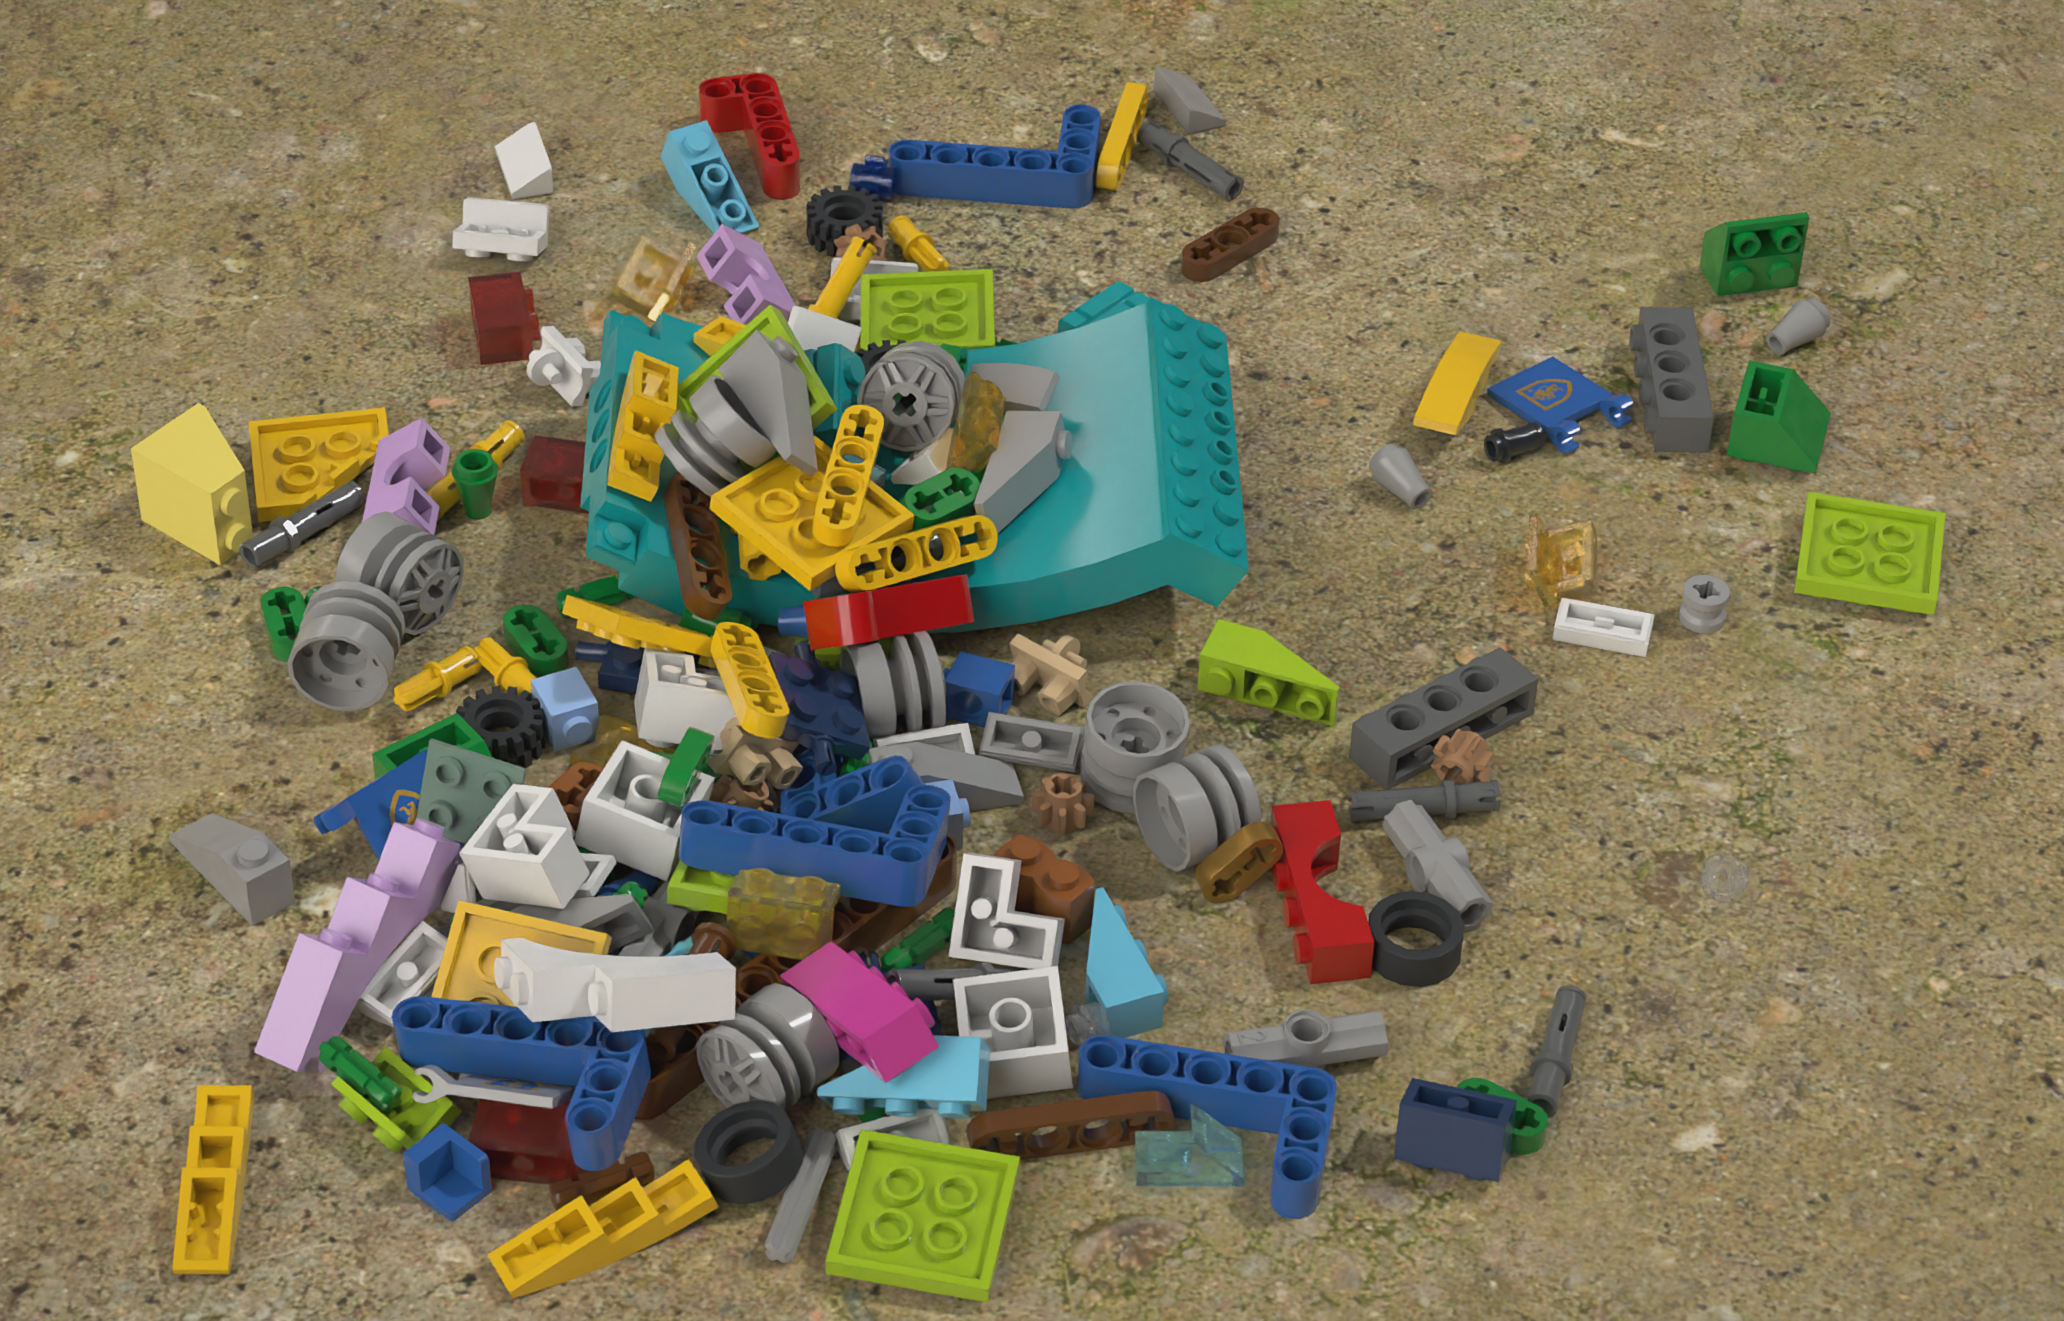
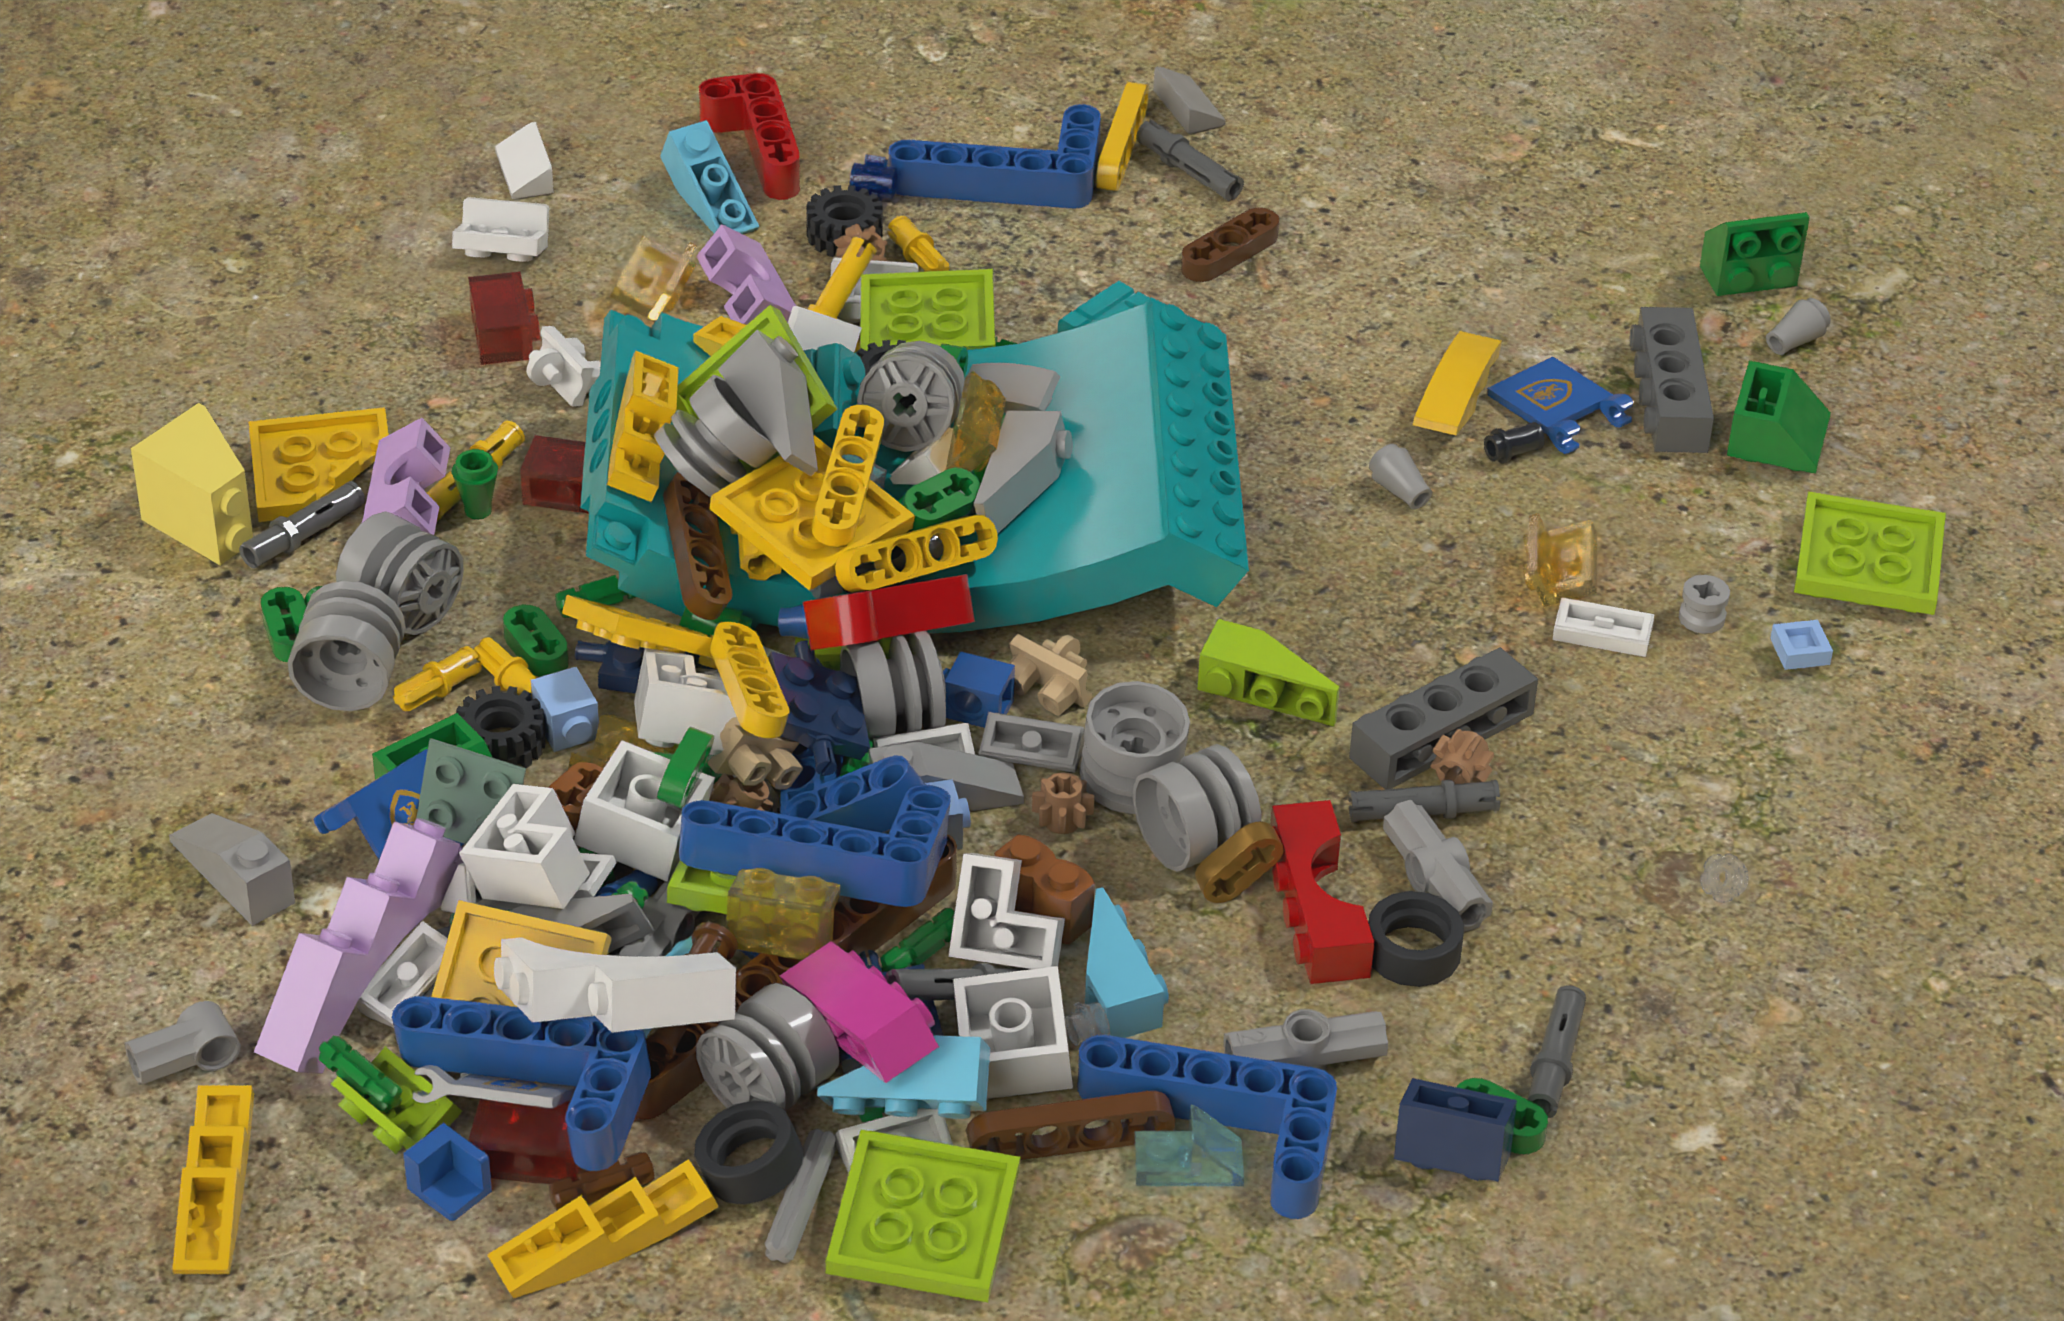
(198, 1039): none -> light grey piece
(1801, 644): none -> light blue plate

